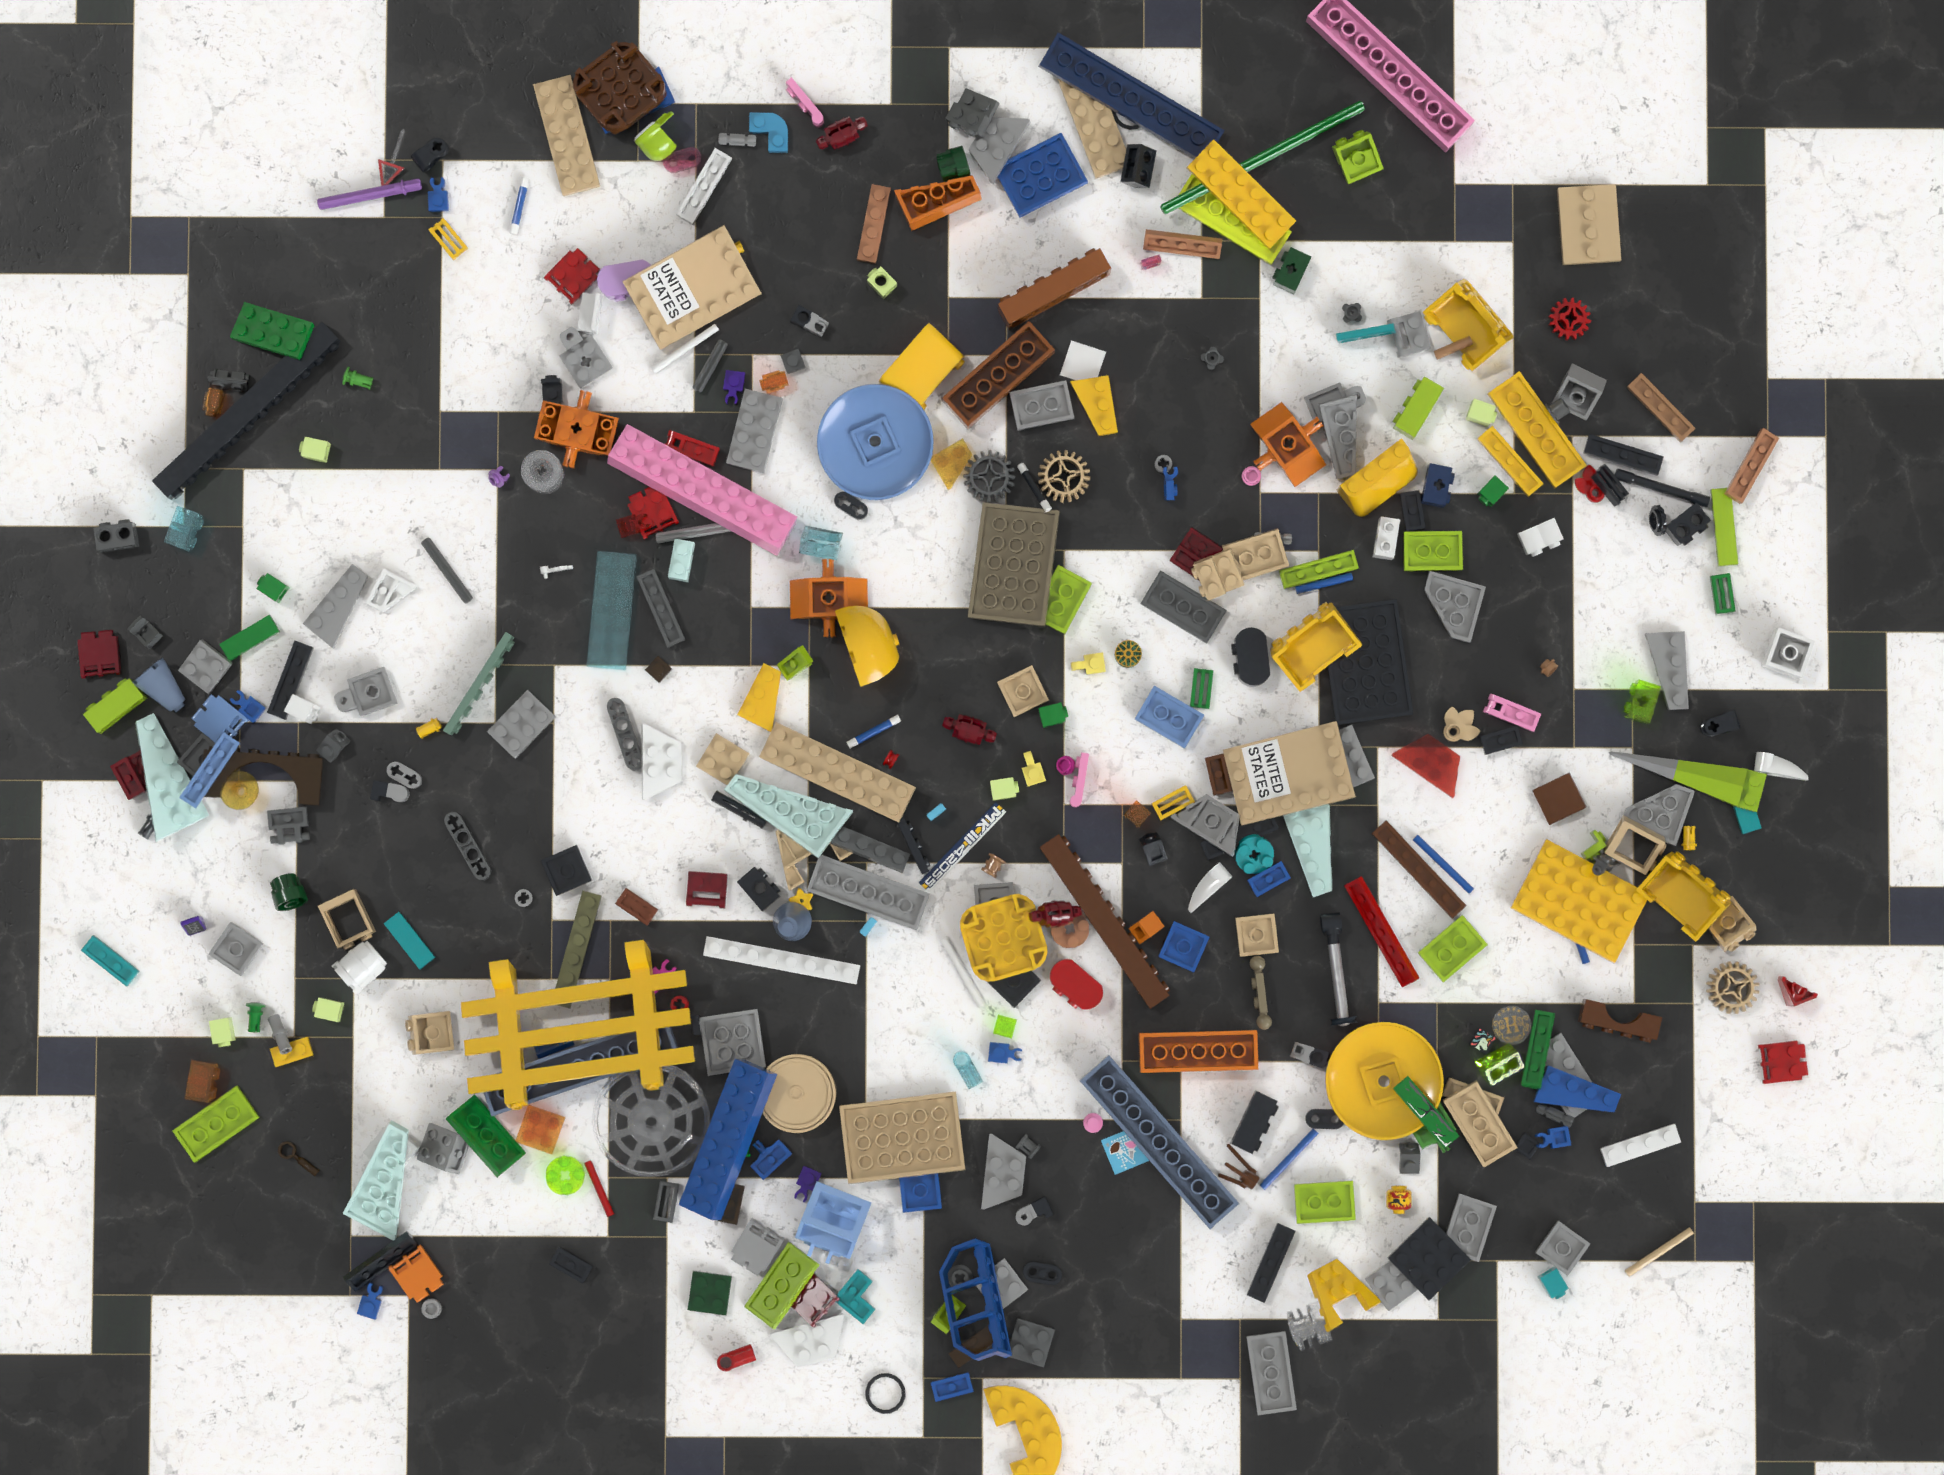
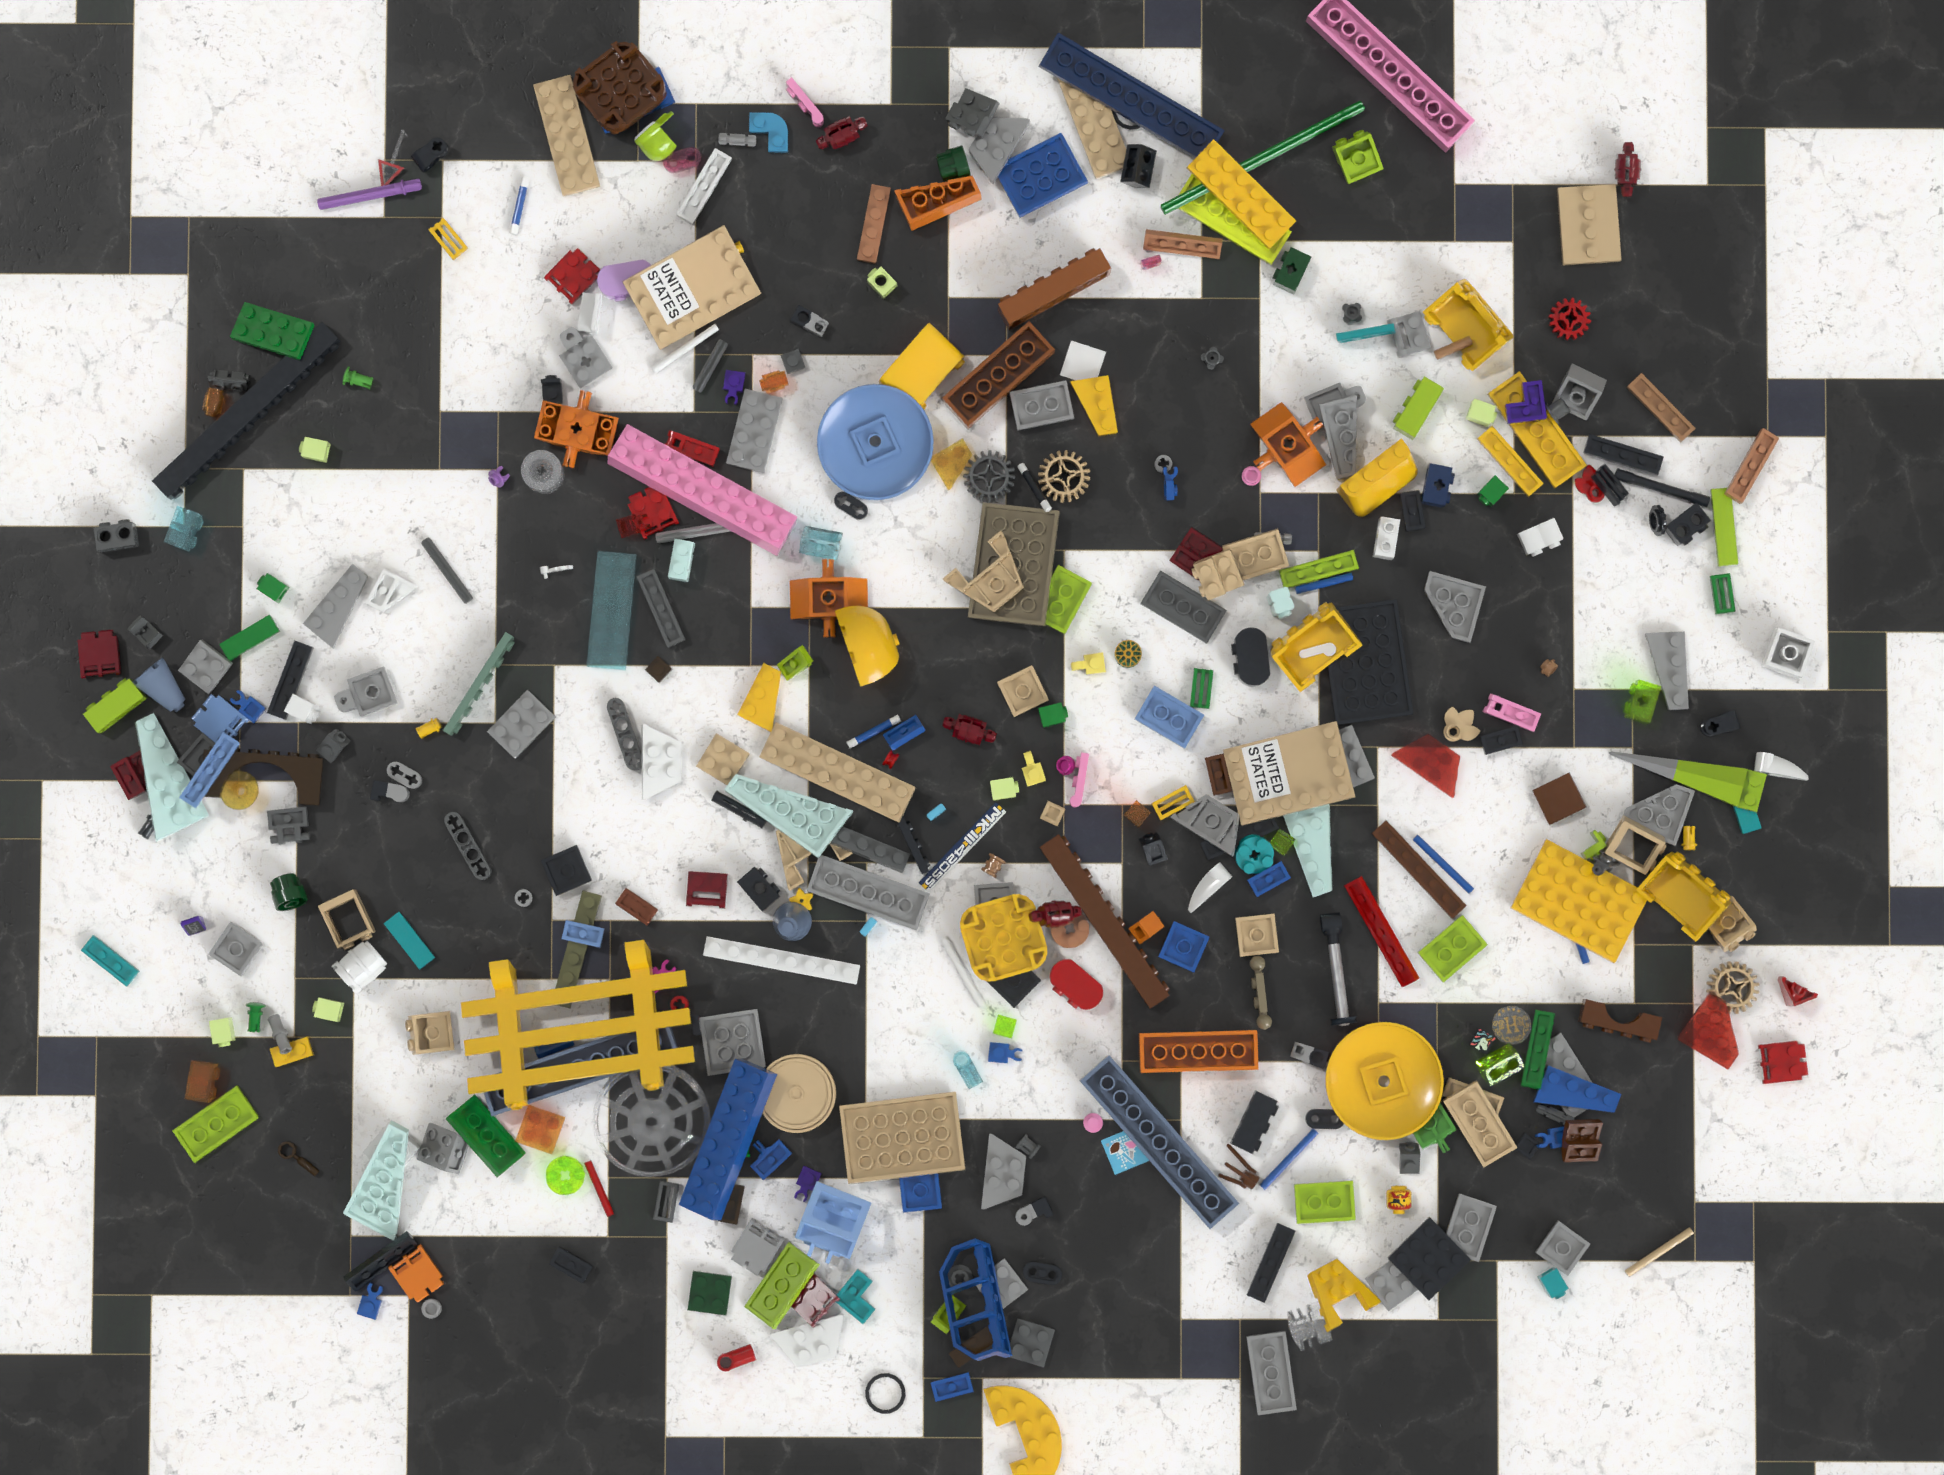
(438, 198): blue plate -> none
(583, 933): none -> medium blue plate
(904, 732): none -> blue plate
(996, 583): none -> tan wing
(1052, 813): none -> tan tile
(1280, 602): none -> light aqua brick
(1282, 842): none -> clear neon green tile
(1328, 649): none -> white sticker
(1426, 1112): green tile -> none
(1433, 551): lime plate -> none
(1533, 406): none -> dark purple plate
(1581, 1140): none -> reddish brown slope
(1633, 169): none -> dark red piece
(1640, 1145): white plate -> none
(1712, 1031): none -> clear red plate

